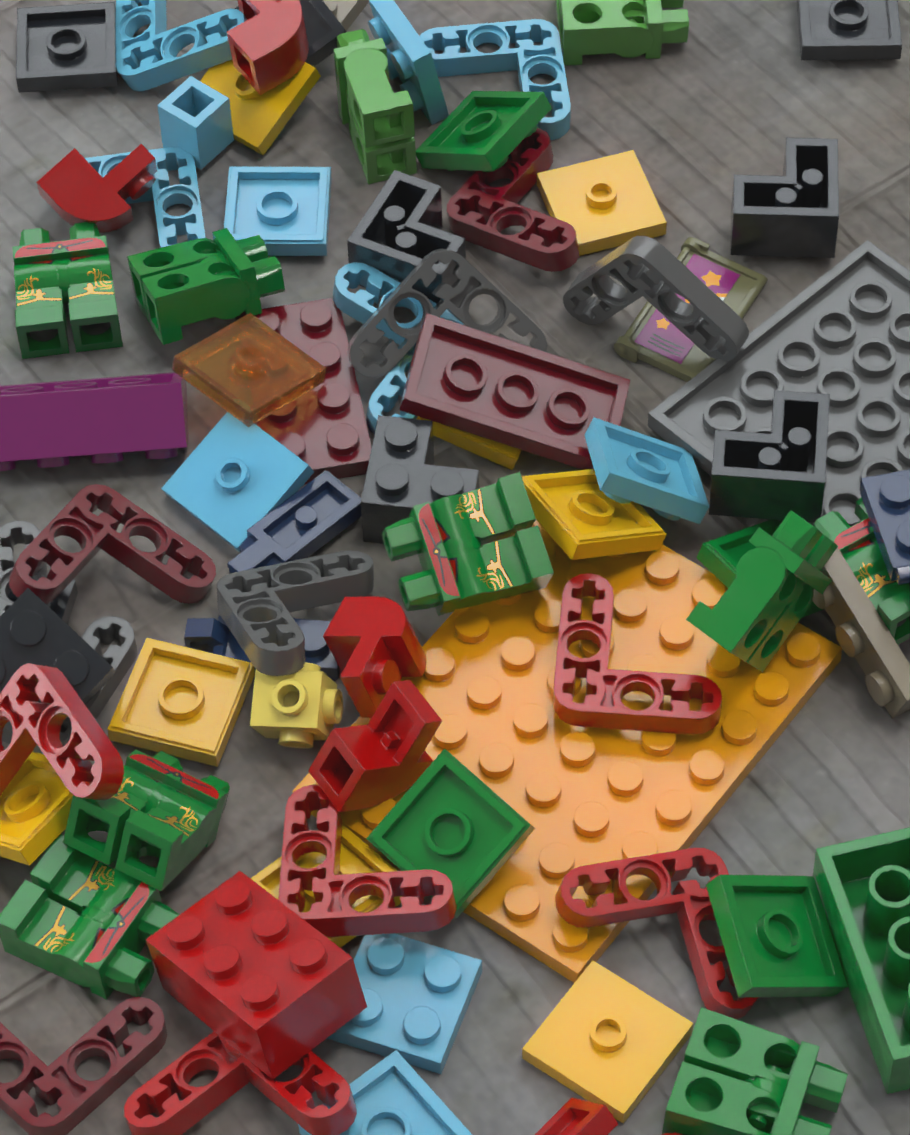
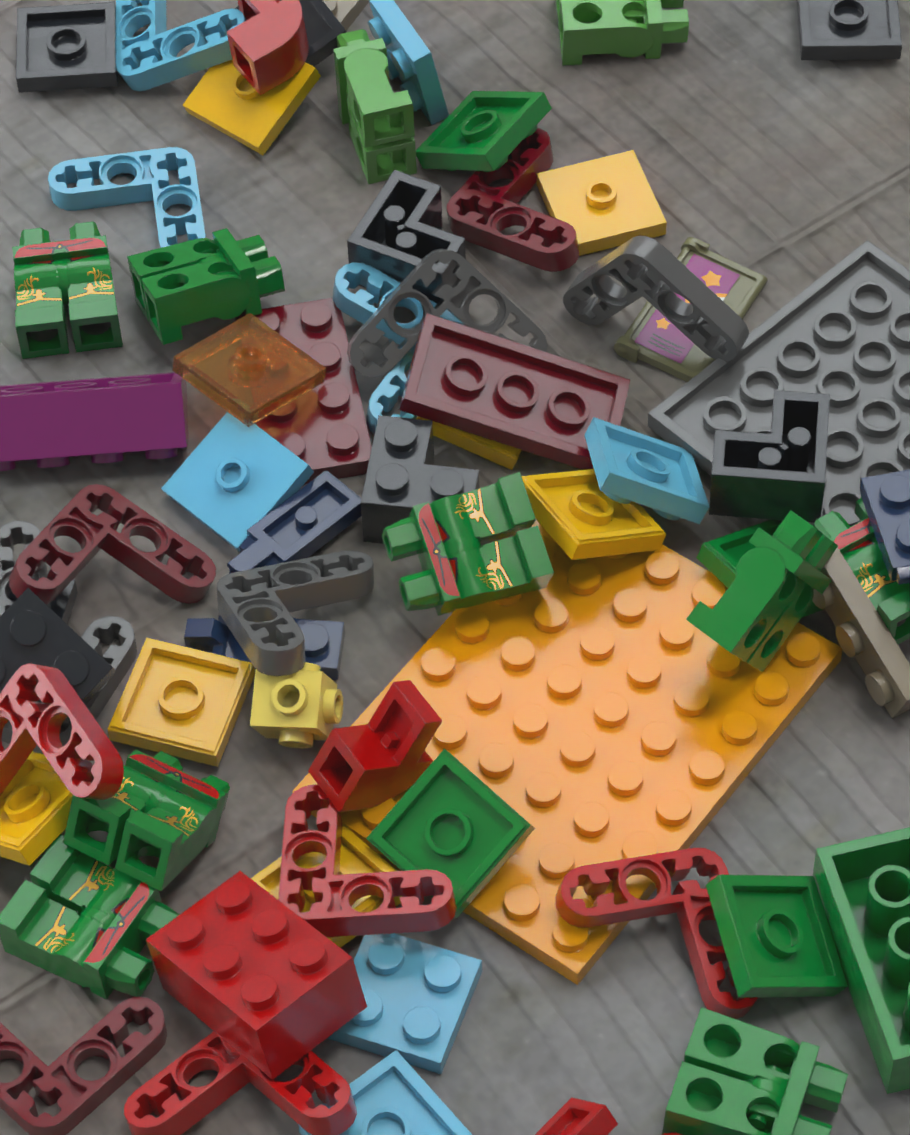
(85, 196): red brick -> none
(196, 121): medium azure brick -> none
(282, 206): medium azure plate -> none
(373, 649): red brick -> none
(524, 58): medium azure beam -> none
(607, 1041): yellow plate -> none
(608, 686): red beam -> none
(792, 211): black brick -> none

